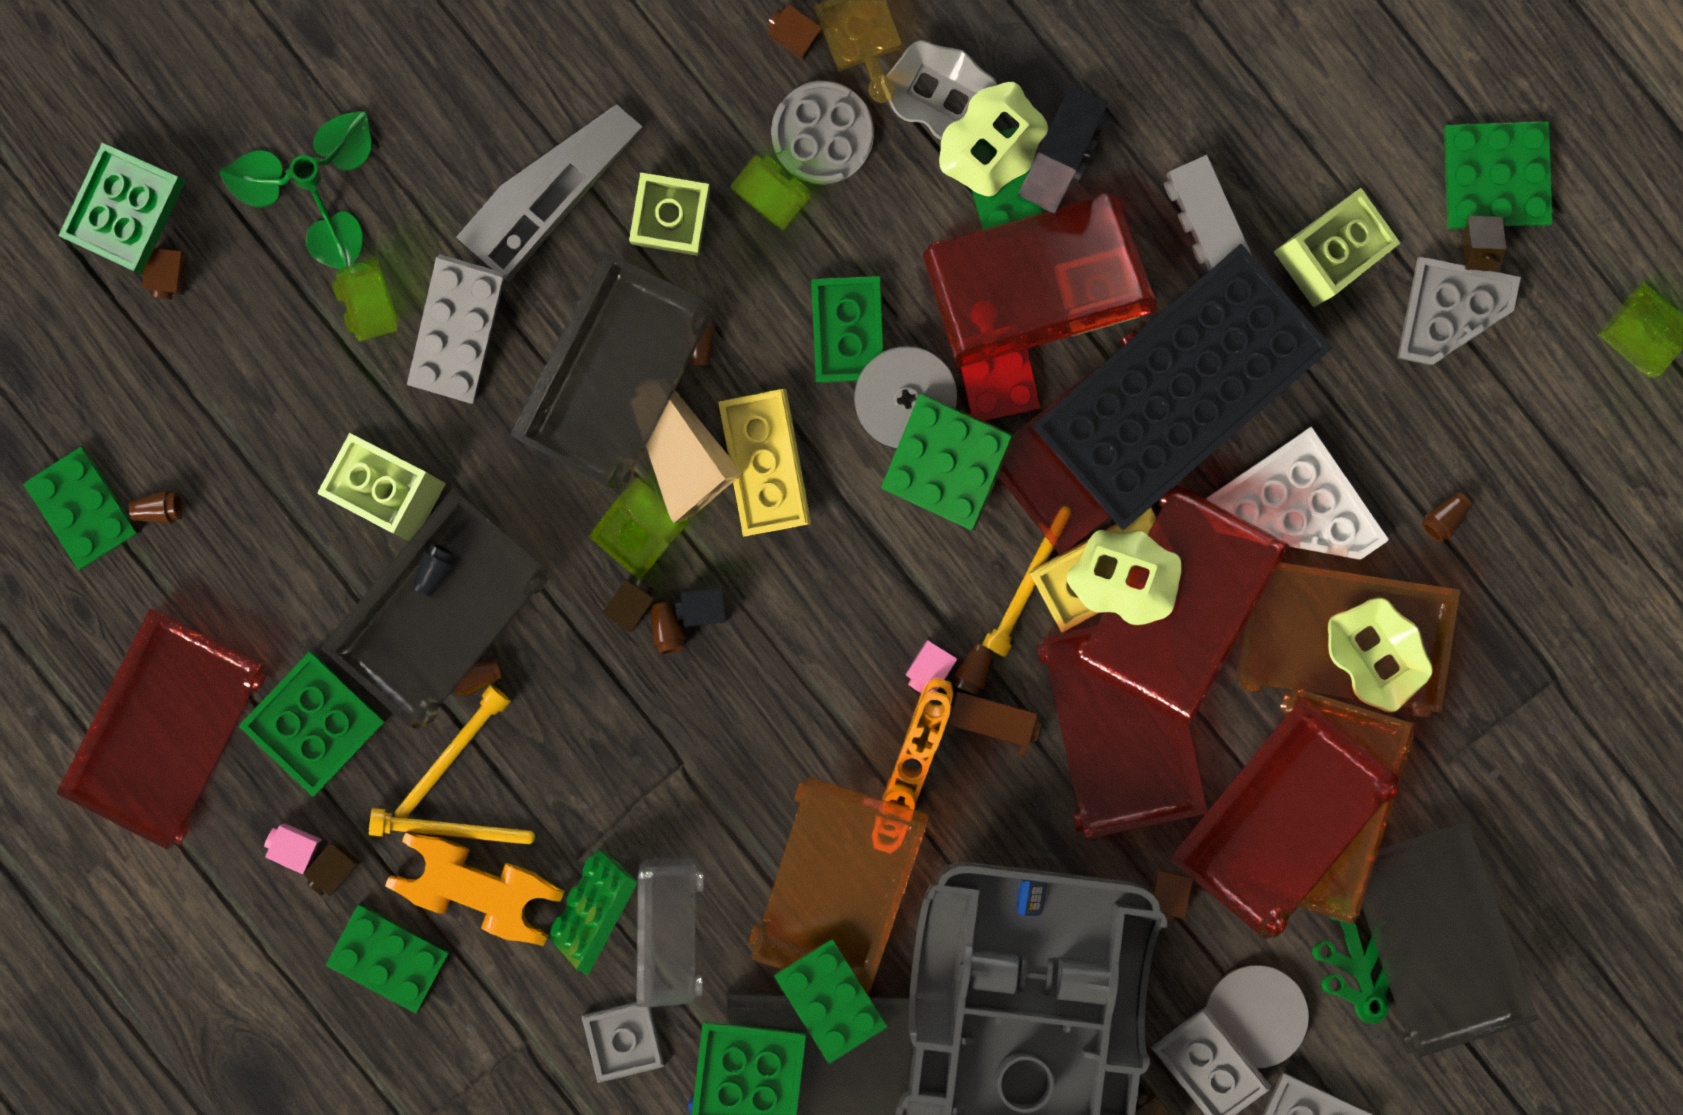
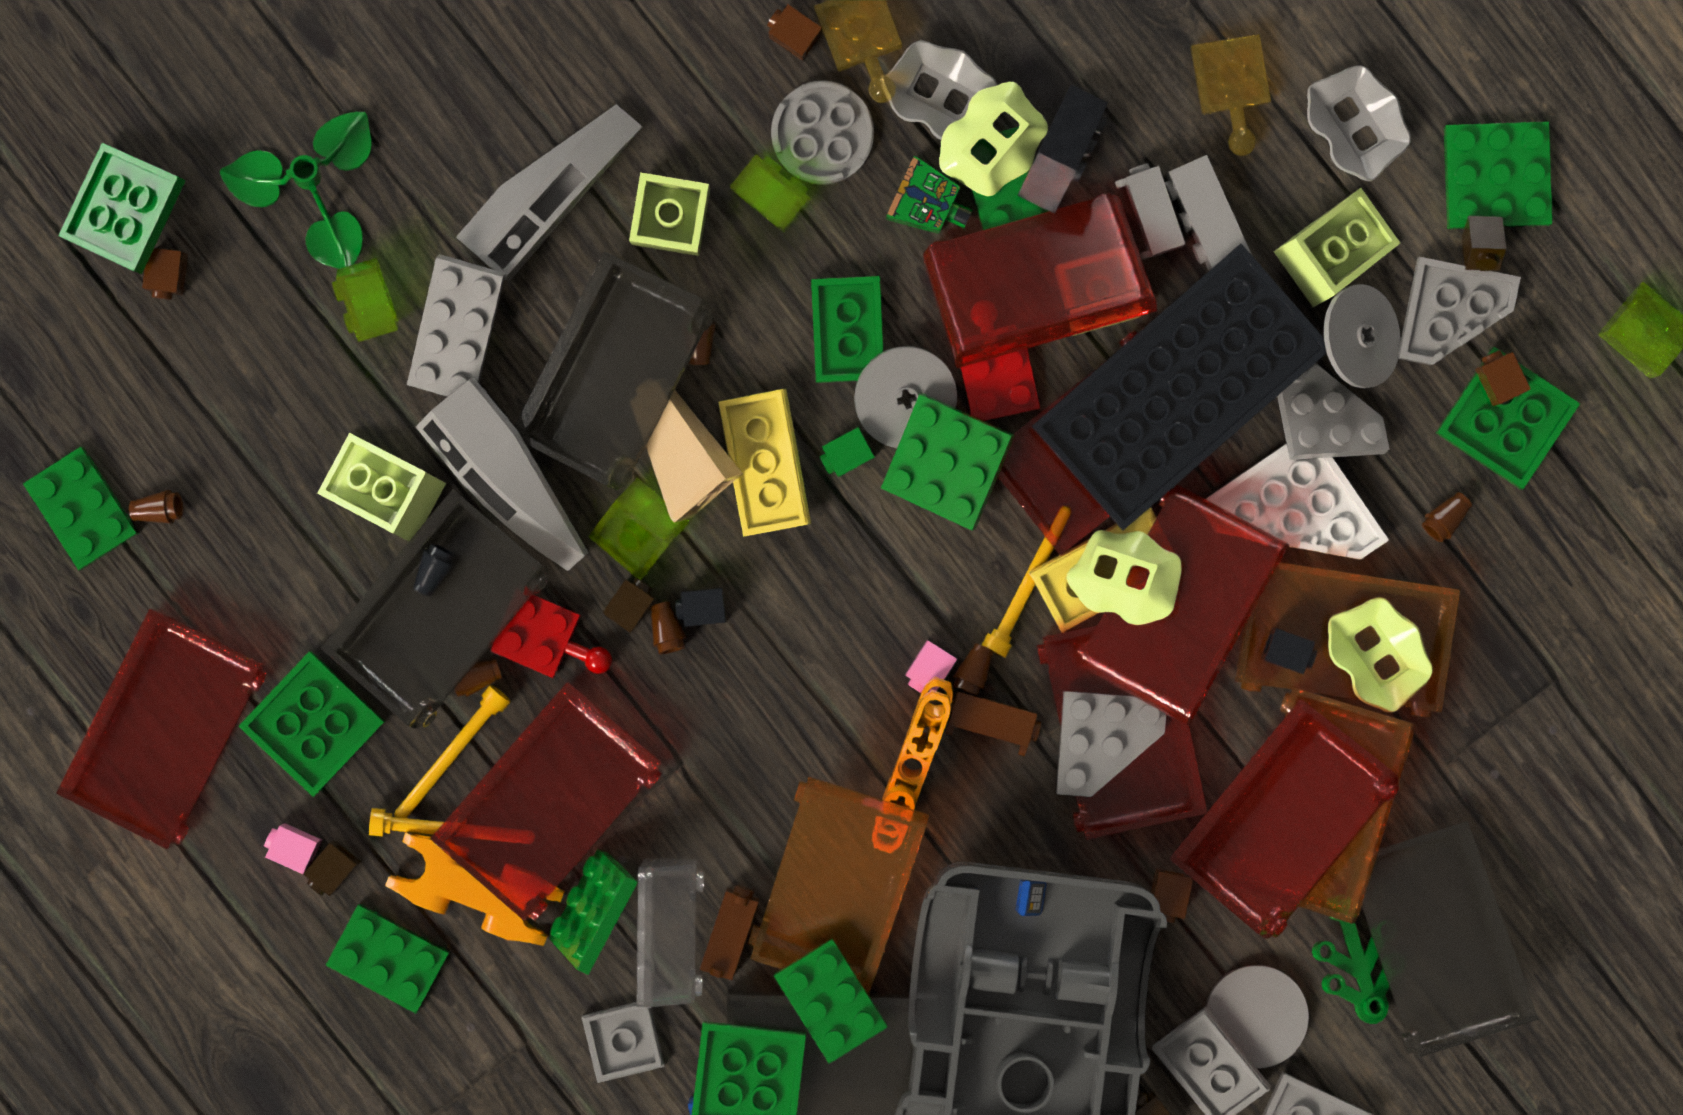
(500, 471): none -> light grey wedge
(542, 636): none -> red plate
(547, 802): none -> clear red windscreen
(730, 932): none -> reddish brown brick
(846, 453): none -> green brick
(927, 200): none -> torso
(1102, 738): none -> light grey plate
(1152, 210): none -> light grey brick
(1232, 77): none -> clear yellow plate
(1289, 651): none -> black brick
(1328, 419): none -> light grey plate
(1362, 336): none -> light grey piece
(1377, 109): none -> light grey piece
(1502, 377): none -> reddish brown brick
(1510, 435): none -> green plate

